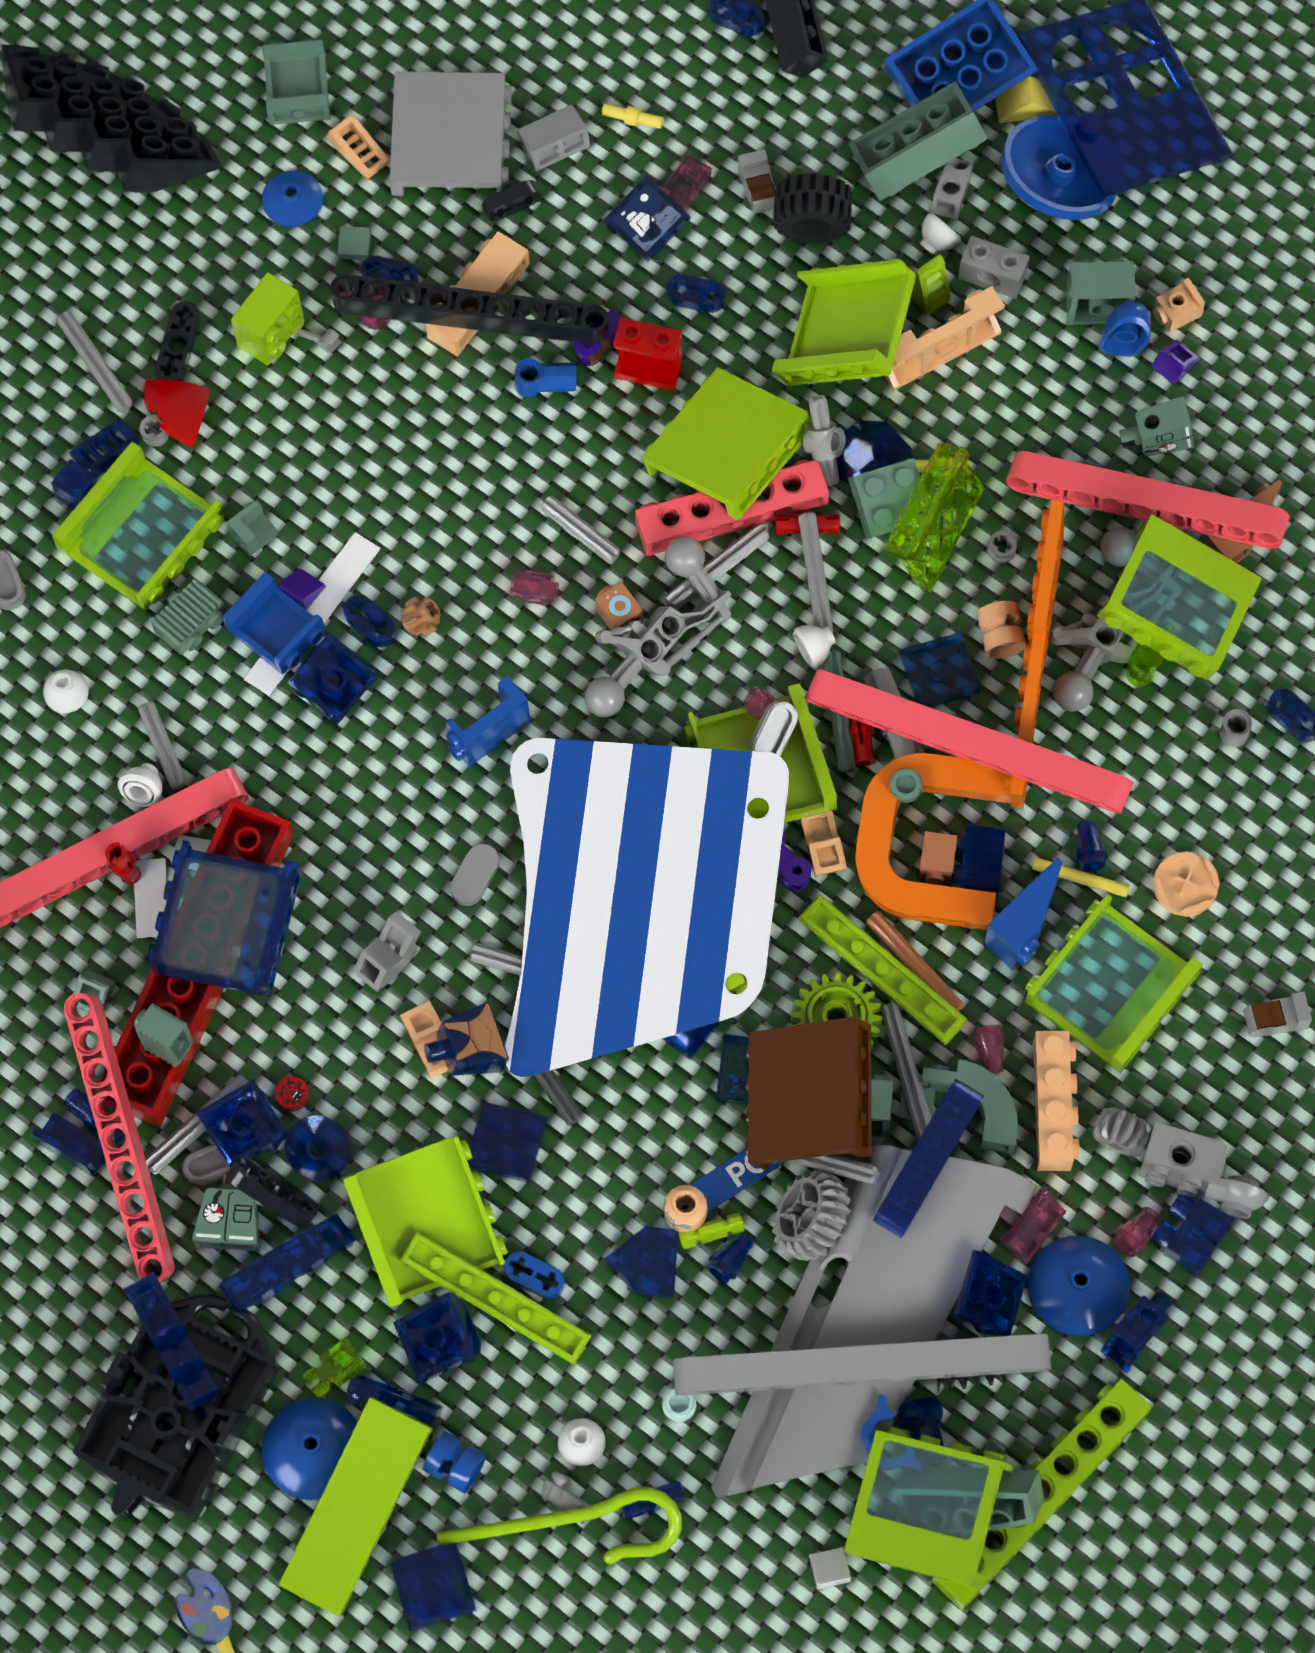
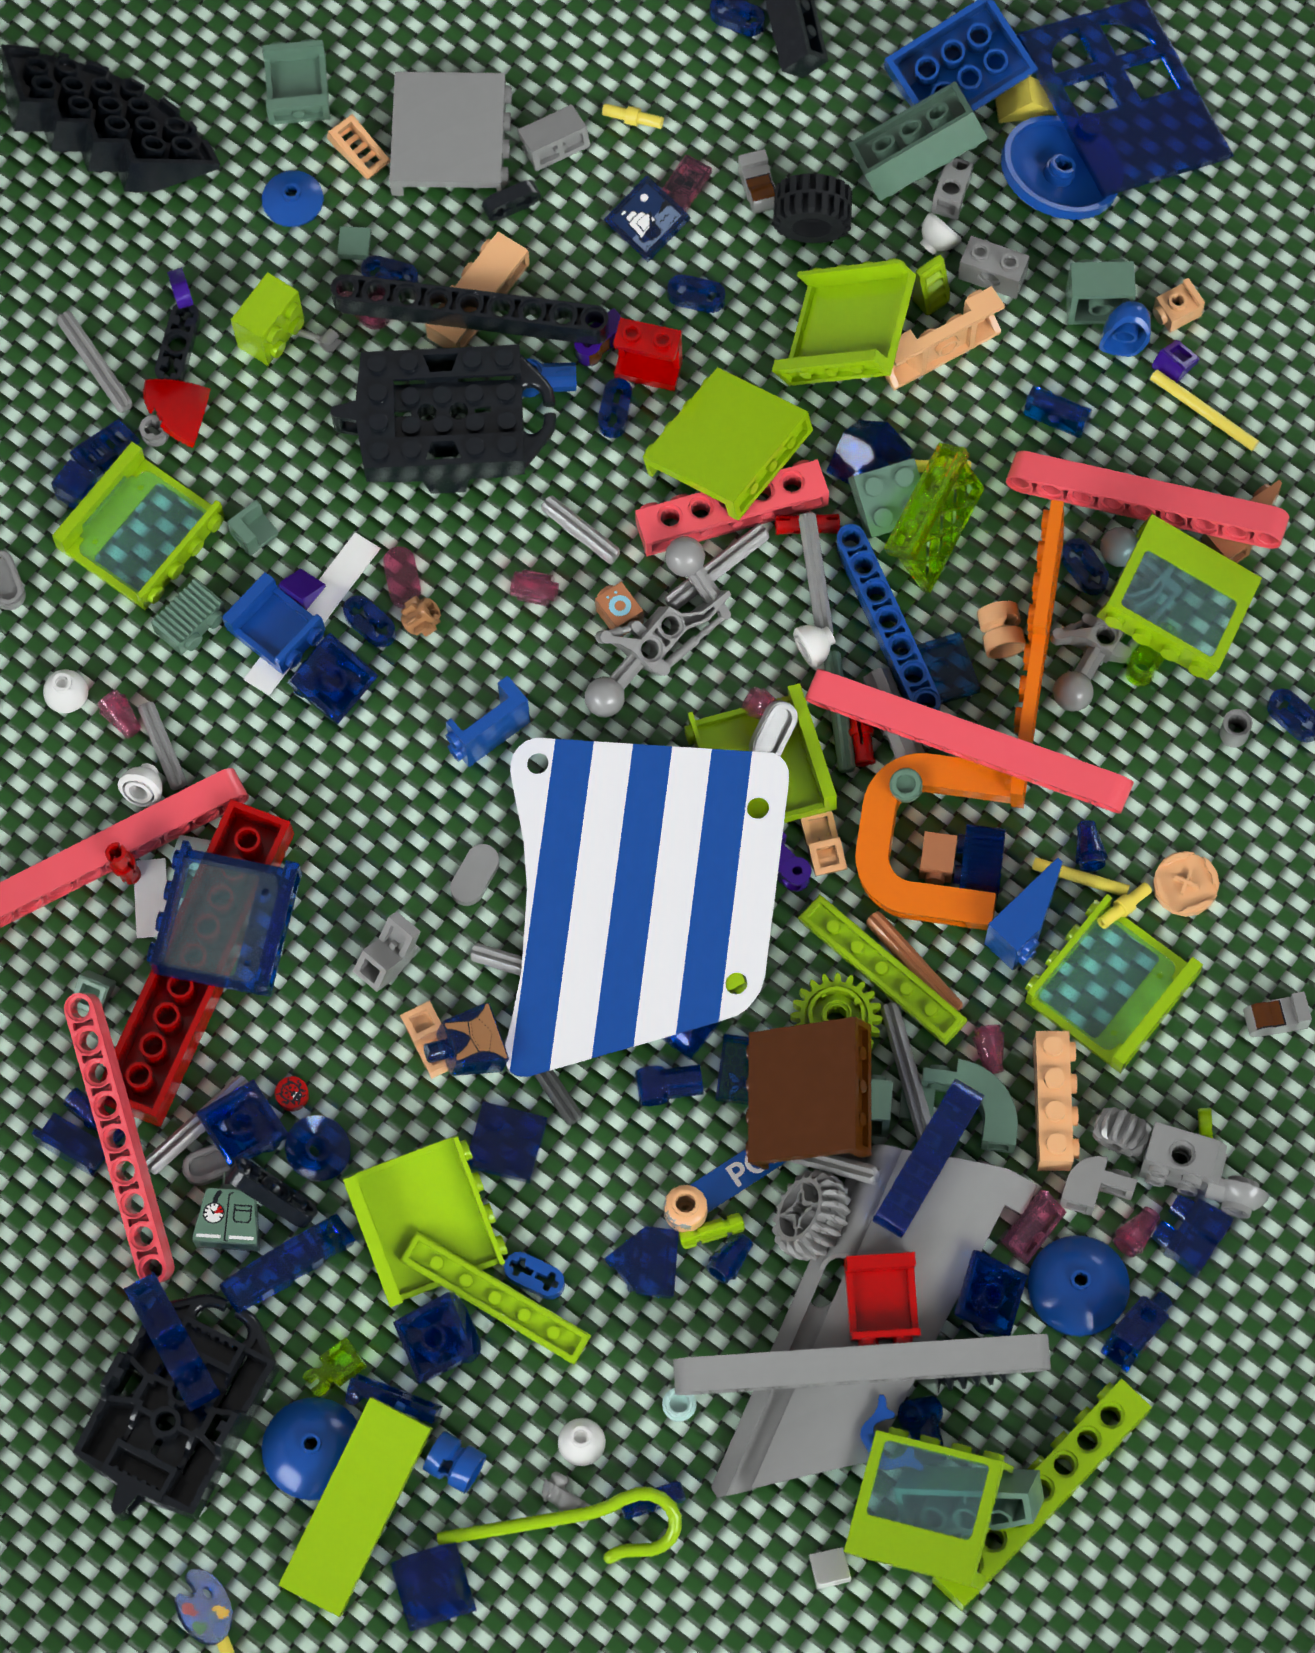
(118, 712): none -> clear pink cone
(163, 1034): sand green brick -> none
(180, 288): none -> dark purple beam
(401, 576): none -> clear pink tile
(484, 442): none -> black piece
(608, 406): none -> clear blue beam
(659, 1084): none -> clear blue piece
(824, 439): light grey axle -> none
(881, 1298): none -> red panel
(885, 610): none -> blue beam
(1011, 544): light grey bush -> none
(1057, 411): none -> clear blue brick
(1088, 1179): none -> light grey brick
(1090, 562): none -> clear blue beam
(1124, 905): none -> light yellow bar
(1160, 429): sand green torso -> none
(1204, 410): none -> light yellow bar
(1205, 1122): none -> lime tile

